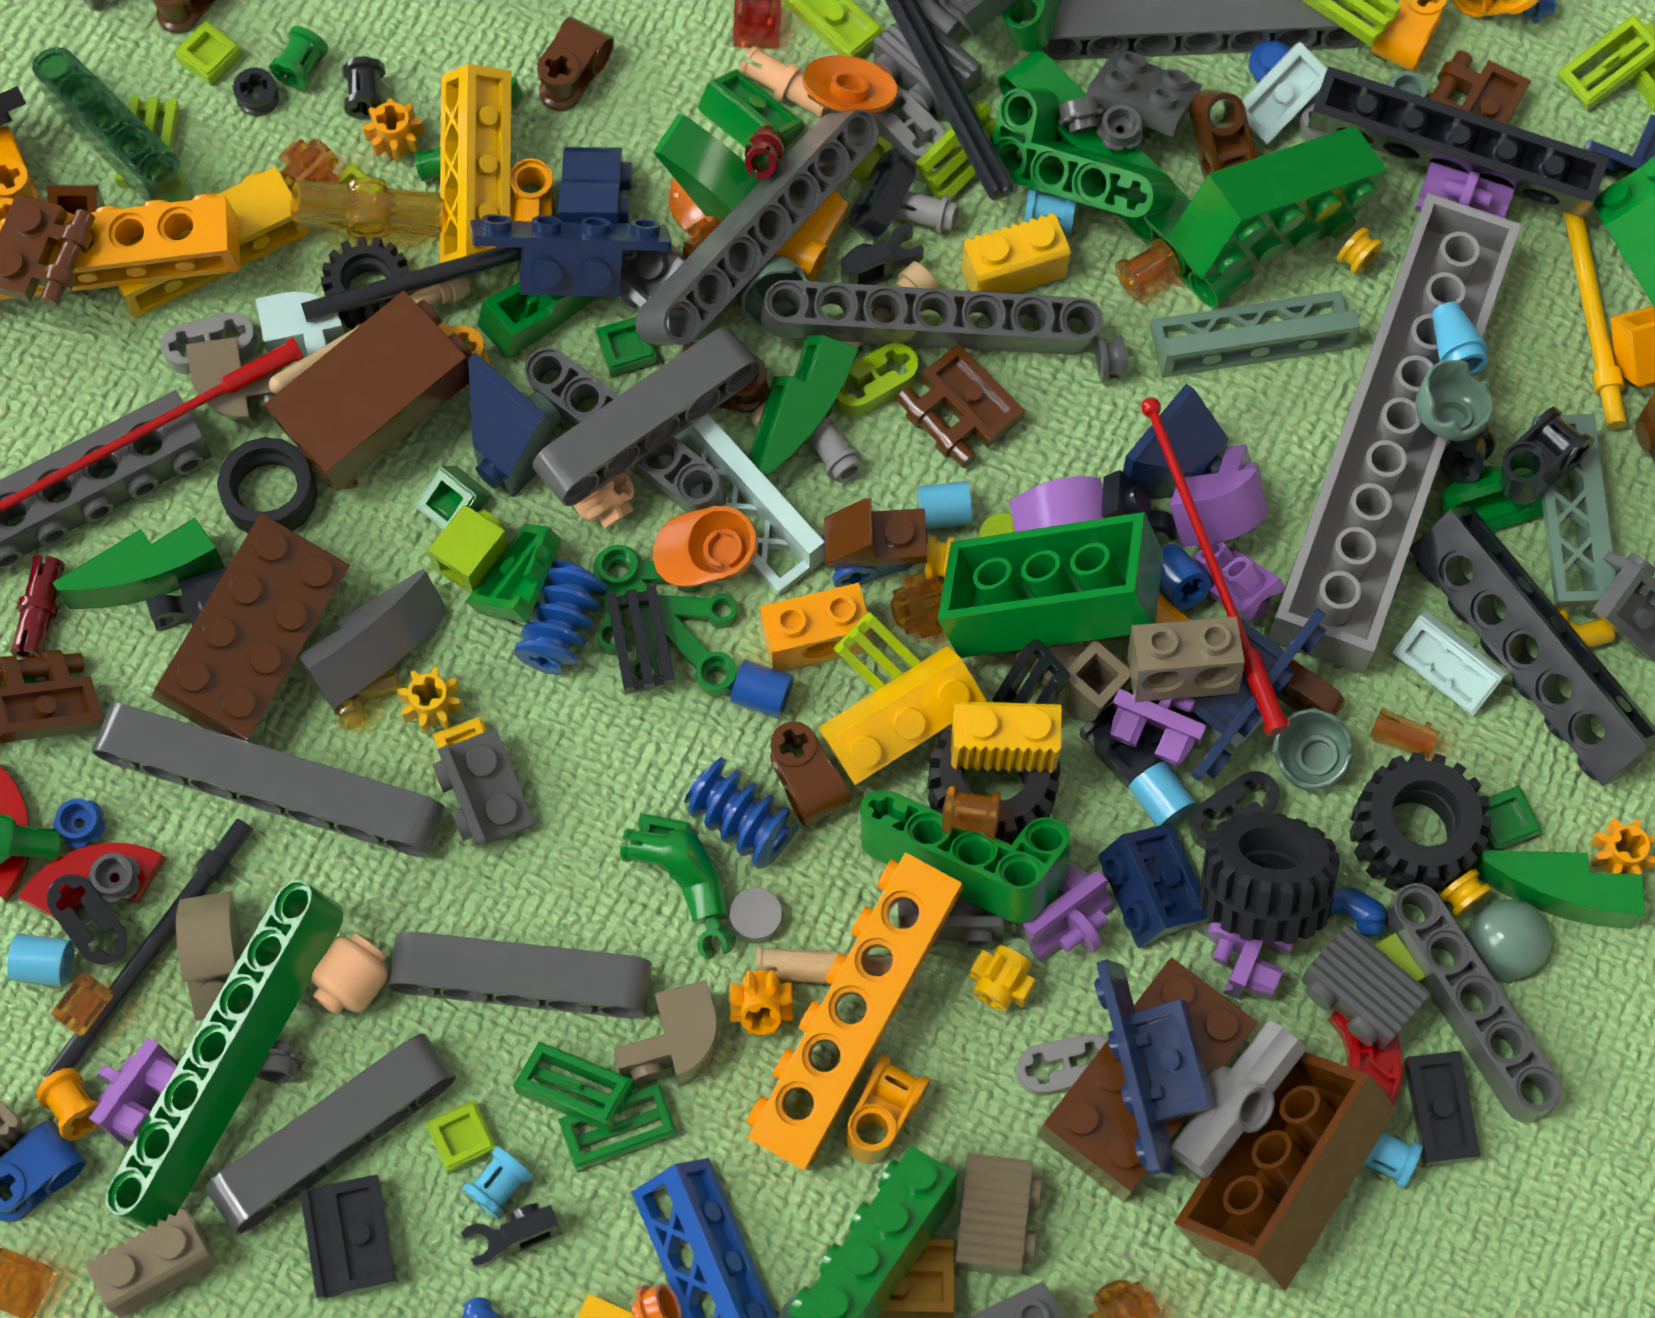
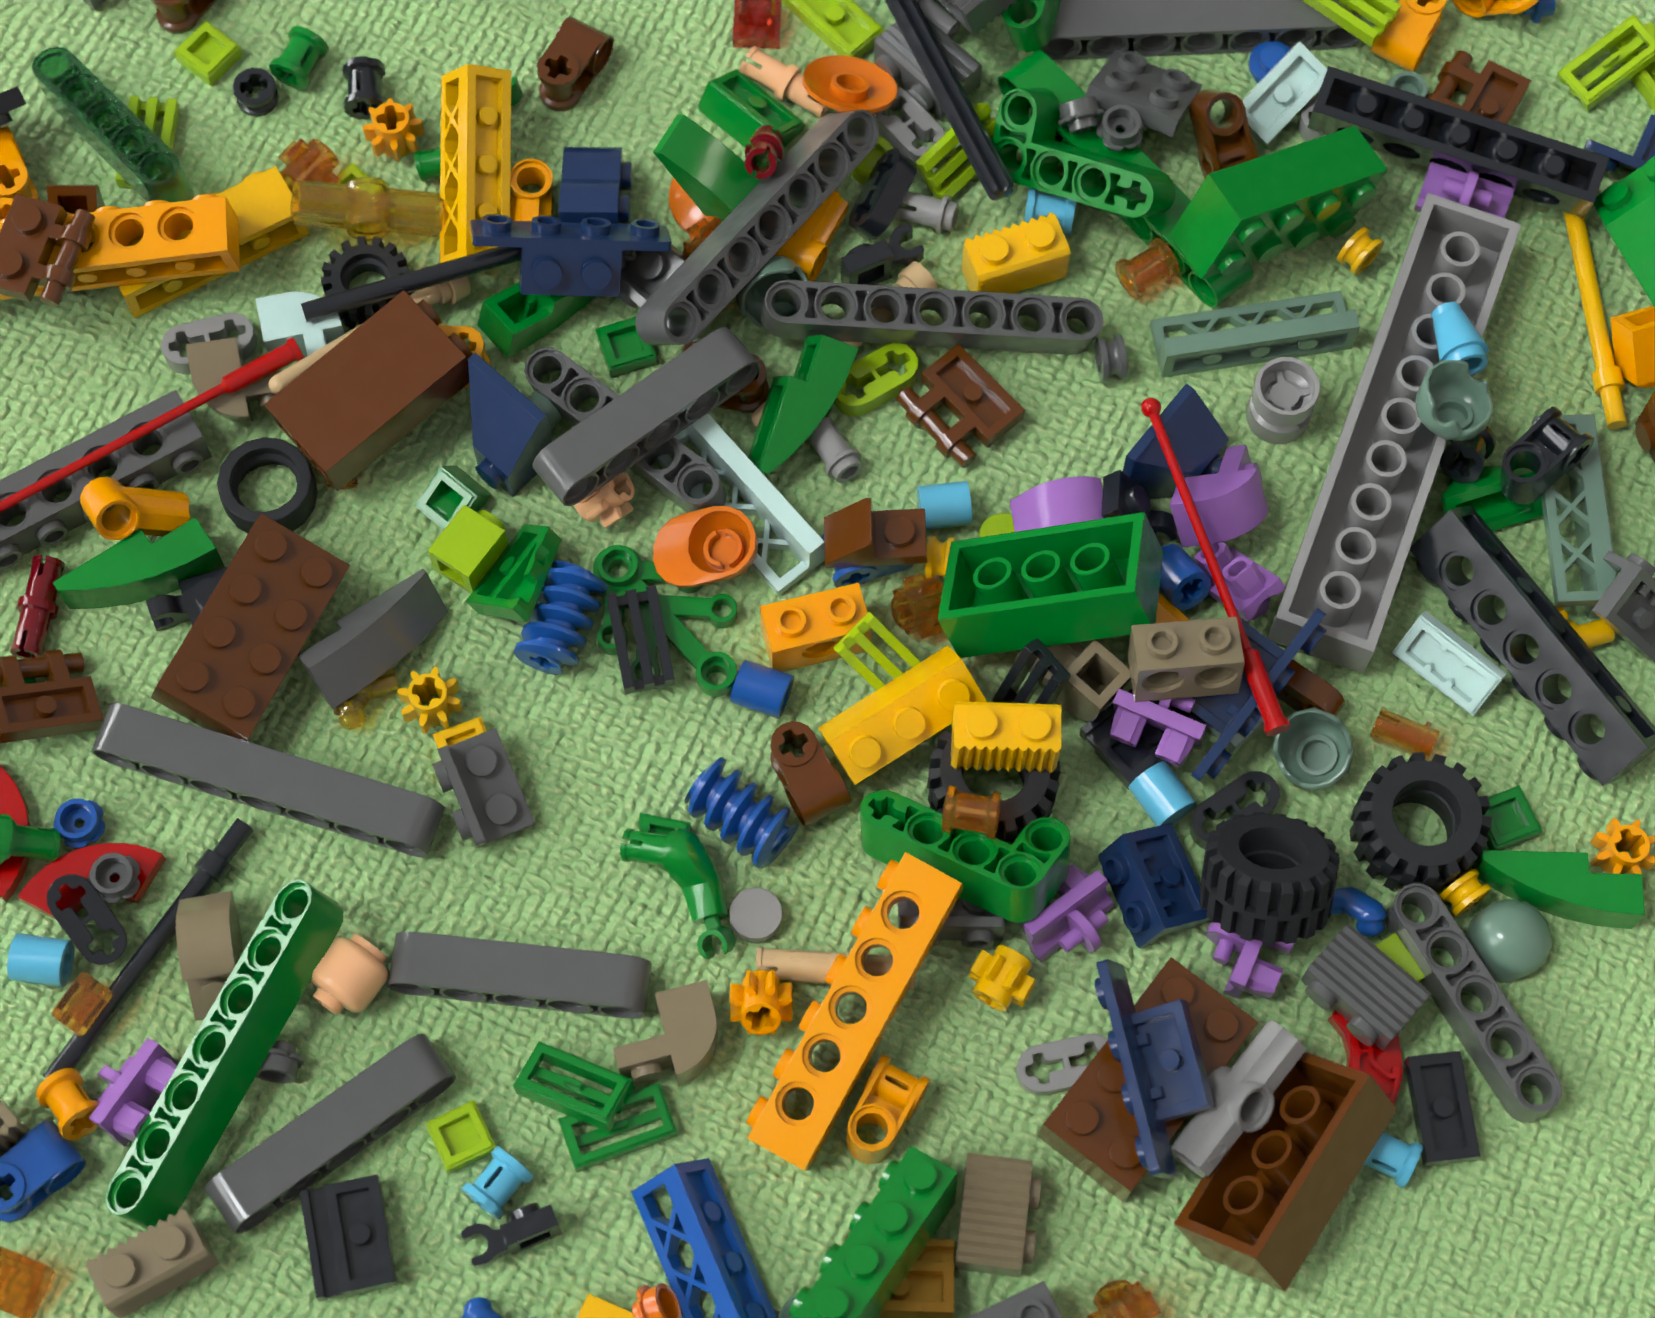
(135, 509): none -> light orange piece
(1282, 400): none -> light grey wheel

